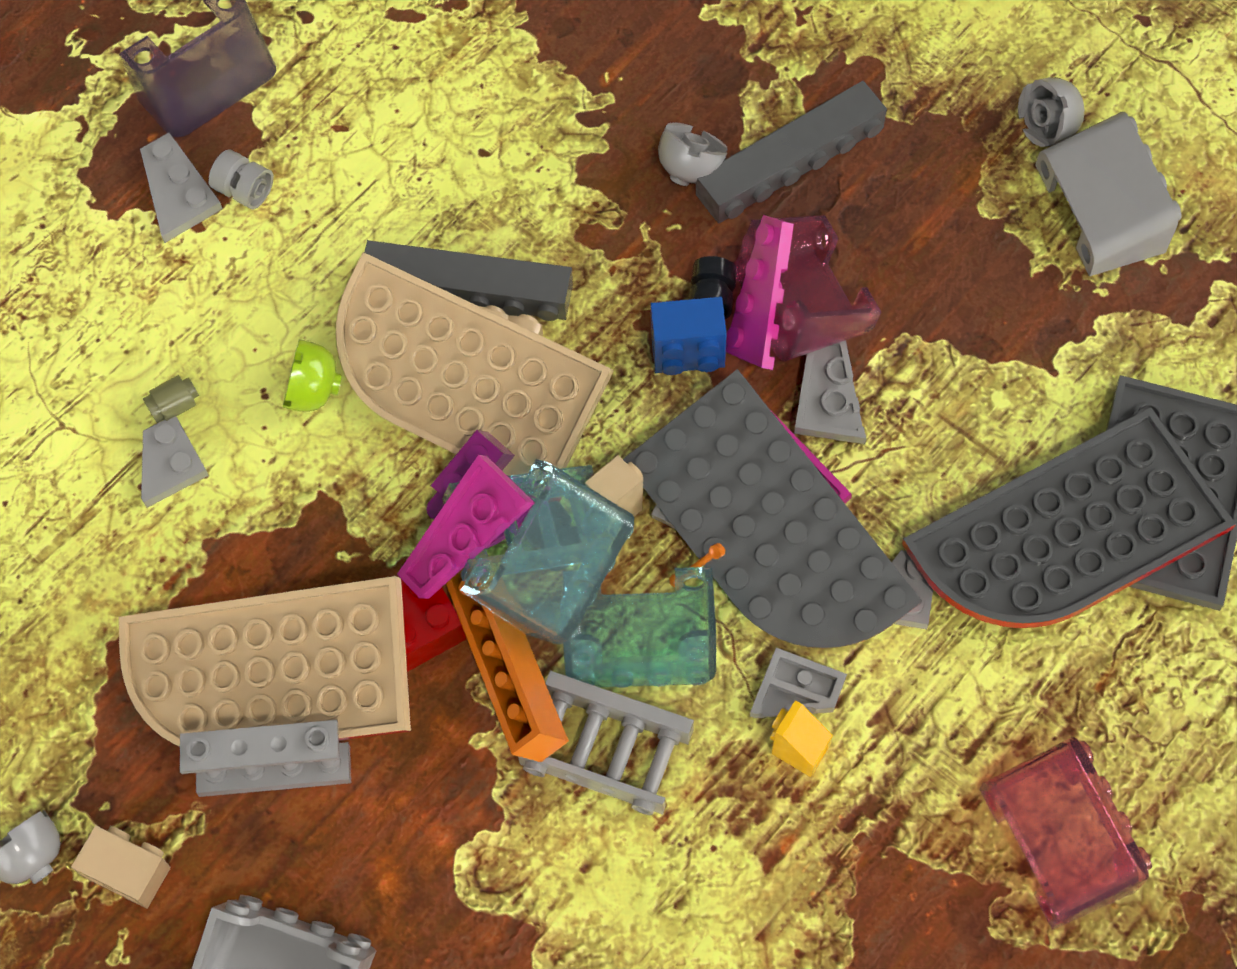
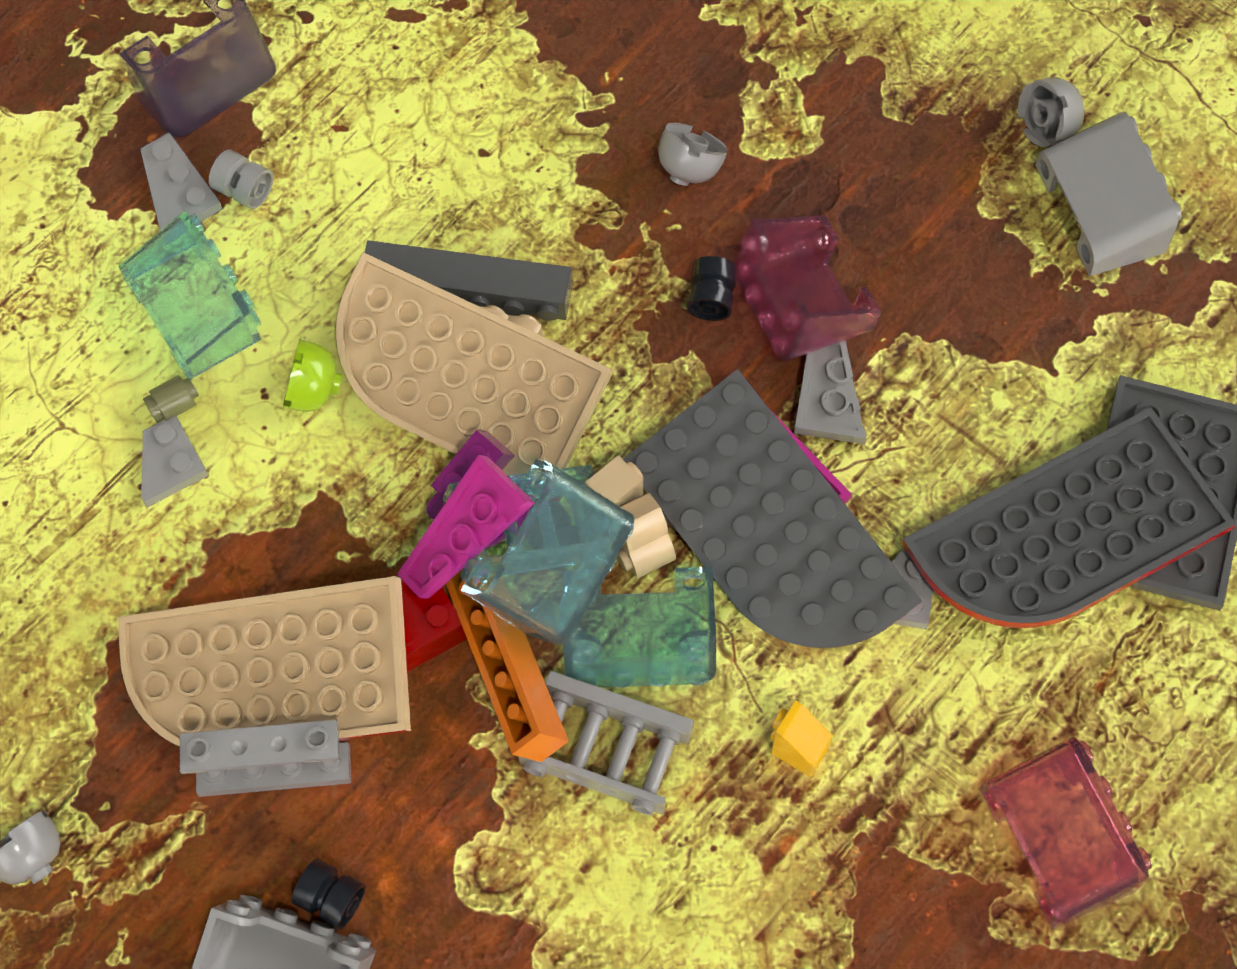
(121, 865): tan brick -> none
(191, 296): none -> clear light blue windscreen
(324, 891): none -> black wheel
(650, 543): none -> tan brick
(688, 335): blue brick -> none
(715, 552): orange hinge -> none
(761, 292): dark pink wing -> none
(791, 152): dark grey brick -> none
(797, 679): light grey wing -> none

